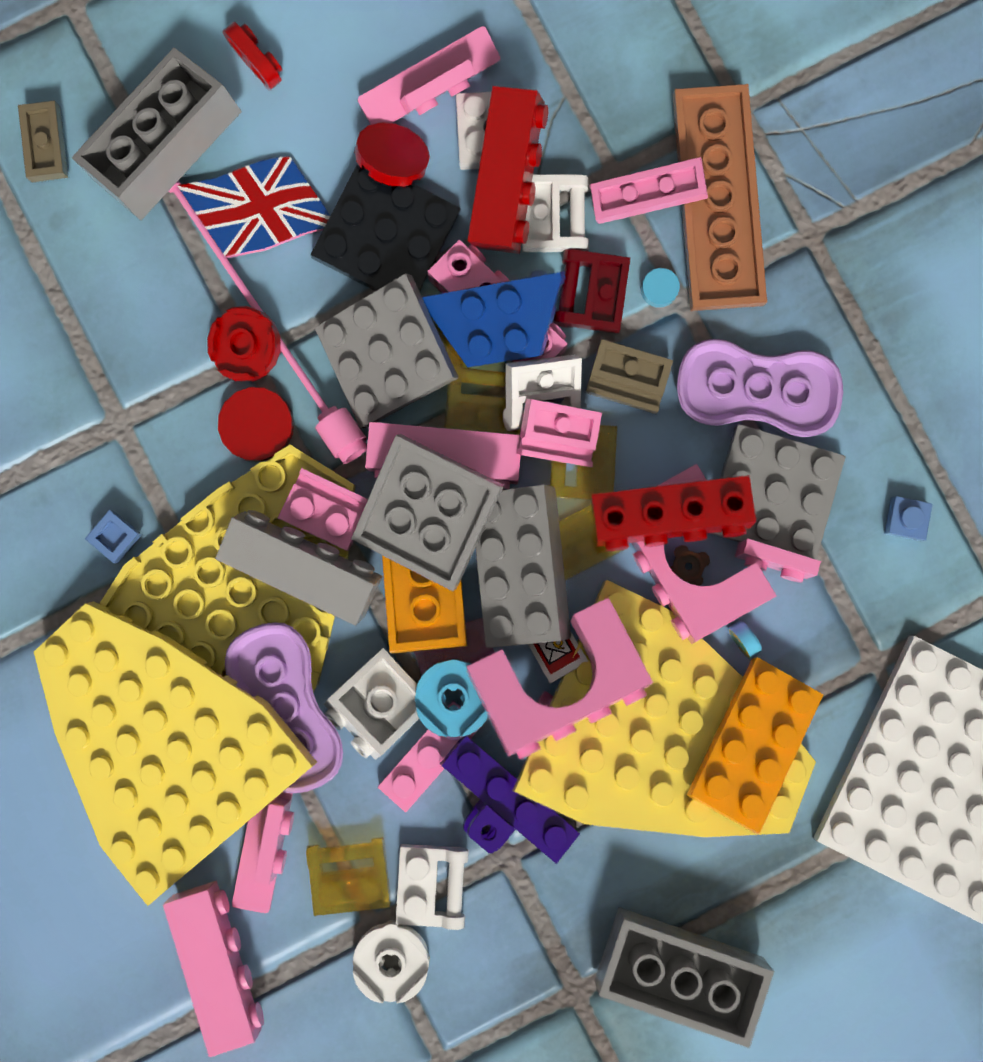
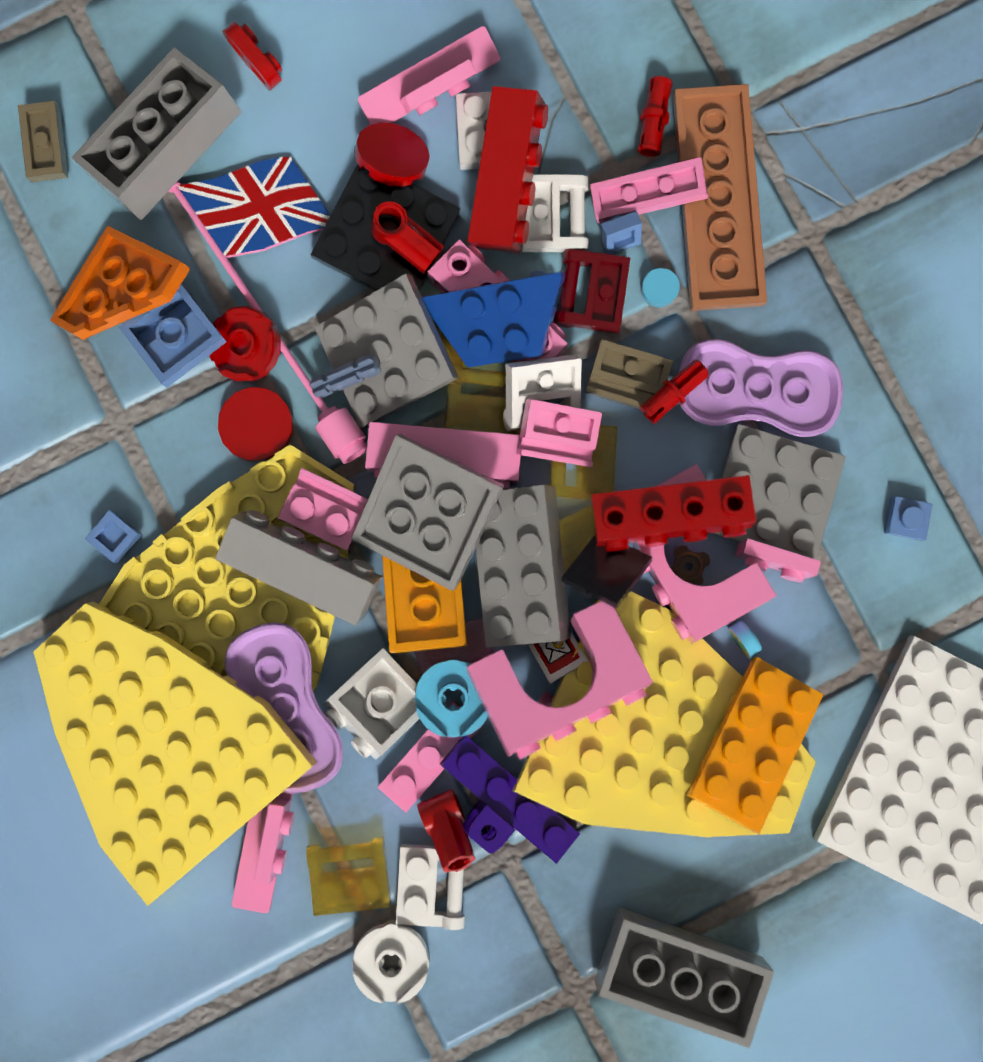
(118, 284): none -> orange plate
(173, 337): none -> medium blue plate
(214, 968): bright pink brick -> none
(345, 376): none -> sand blue axle
(409, 239): none -> red piece
(444, 823): none -> red piece
(606, 573): none -> black piece
(621, 233): none -> medium blue plate
(654, 116): none -> red pin
(674, 391): none -> red axle

